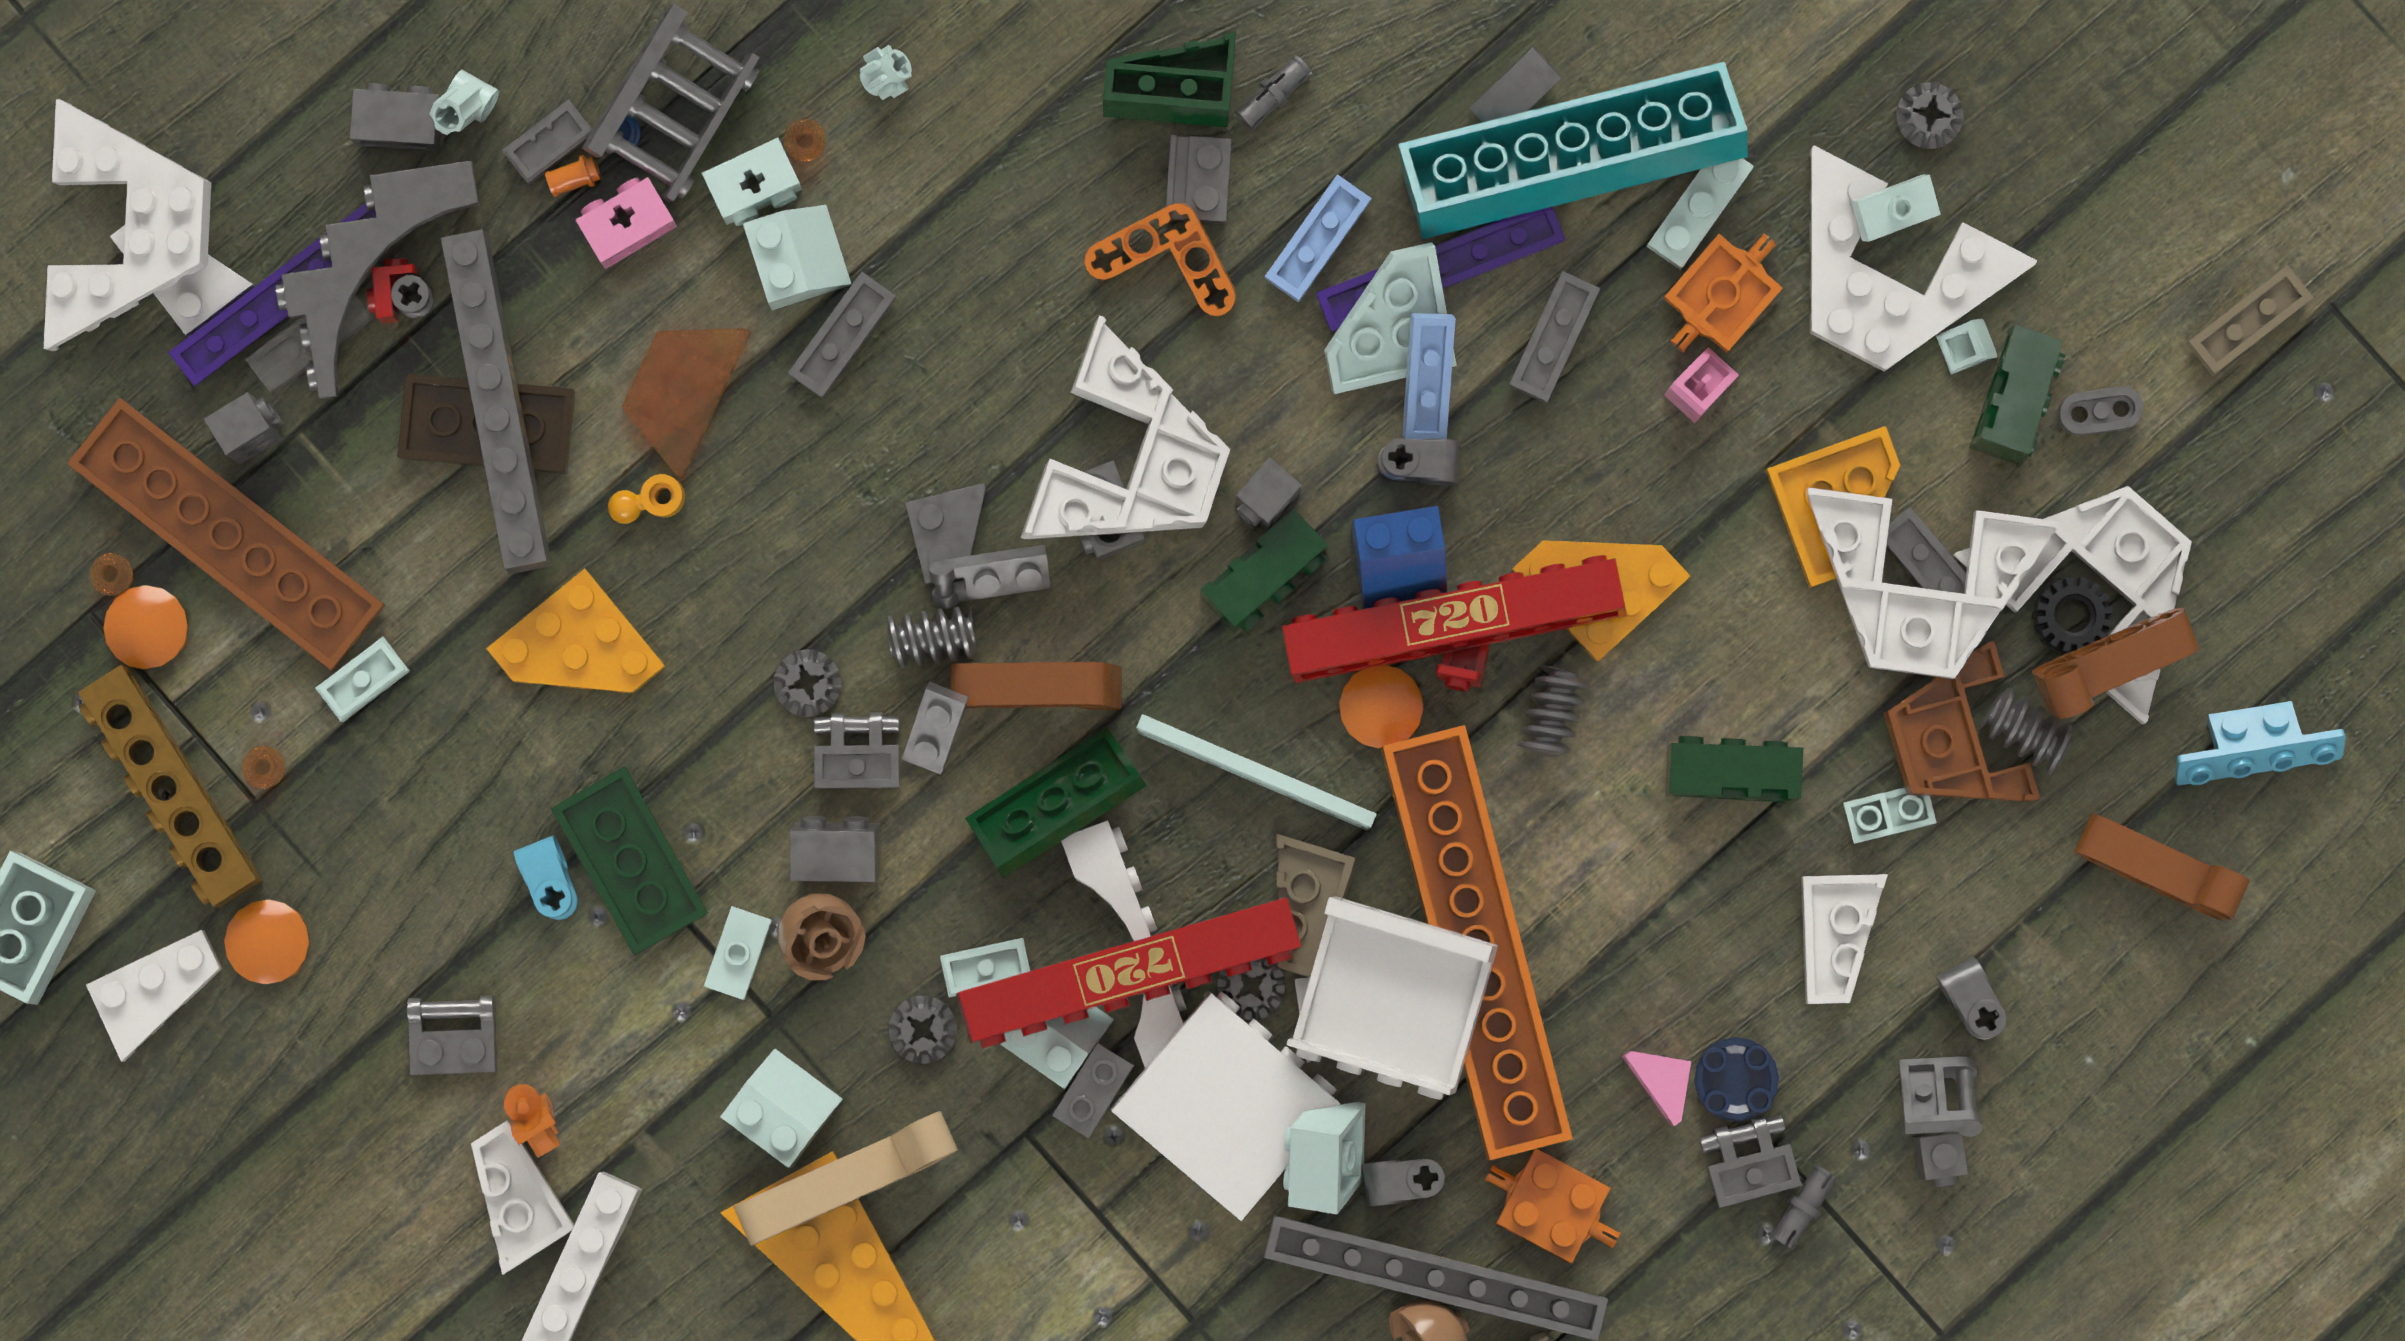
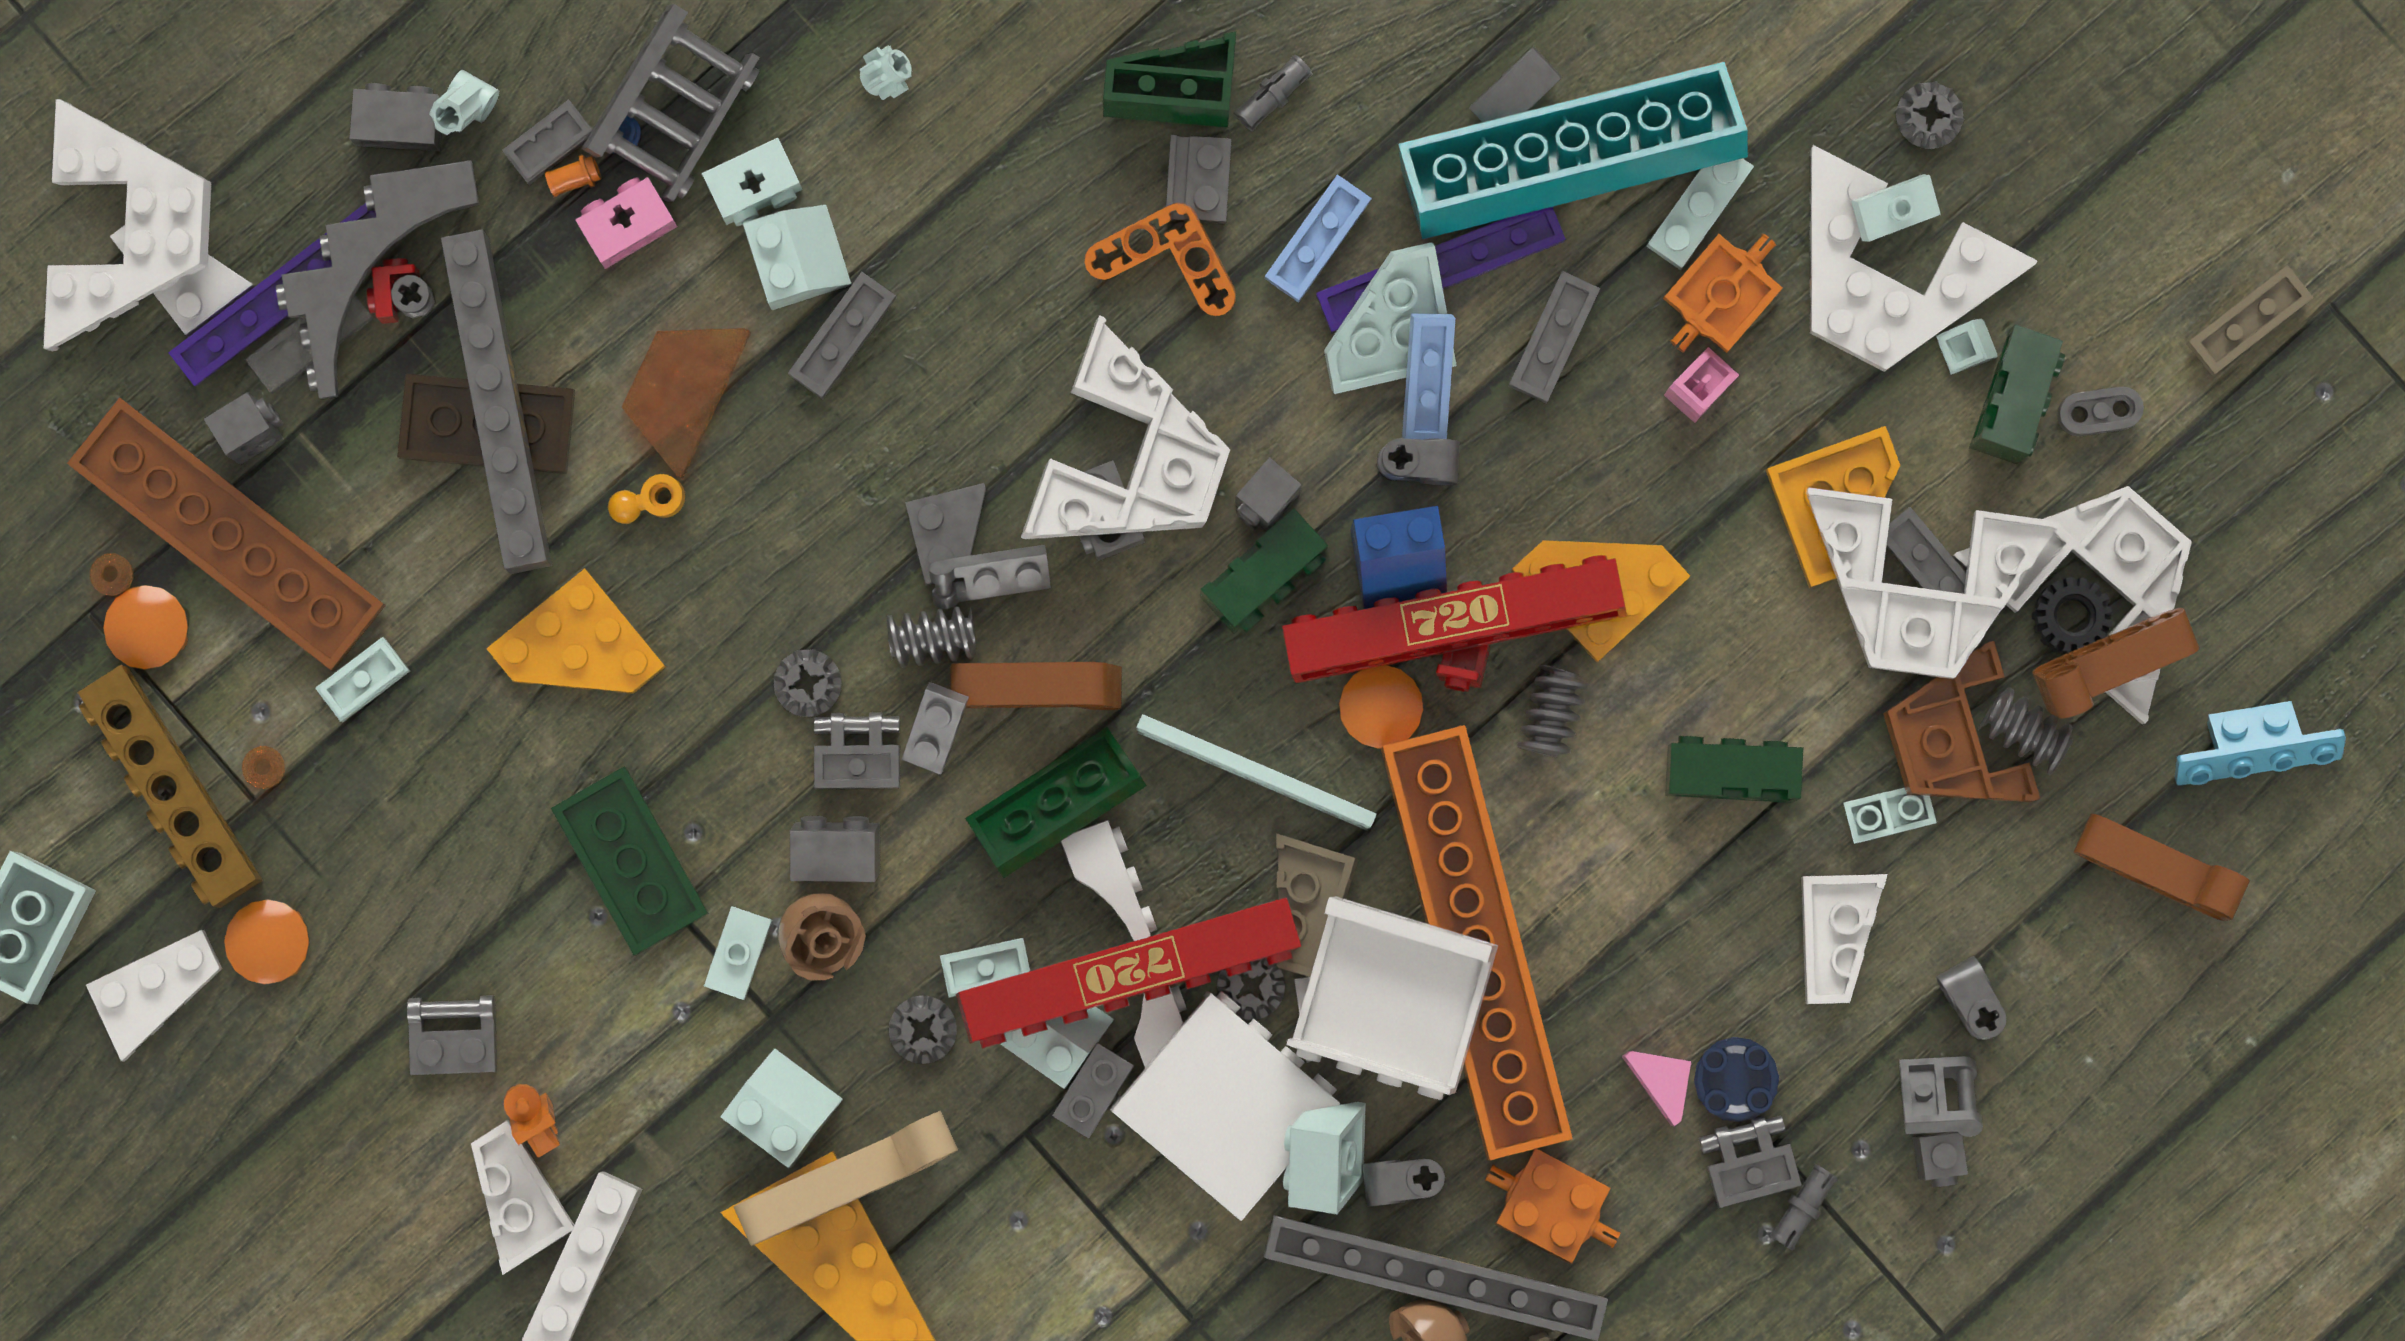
(546, 870): medium azure piece -> none
(801, 127): clear orange plate -> none

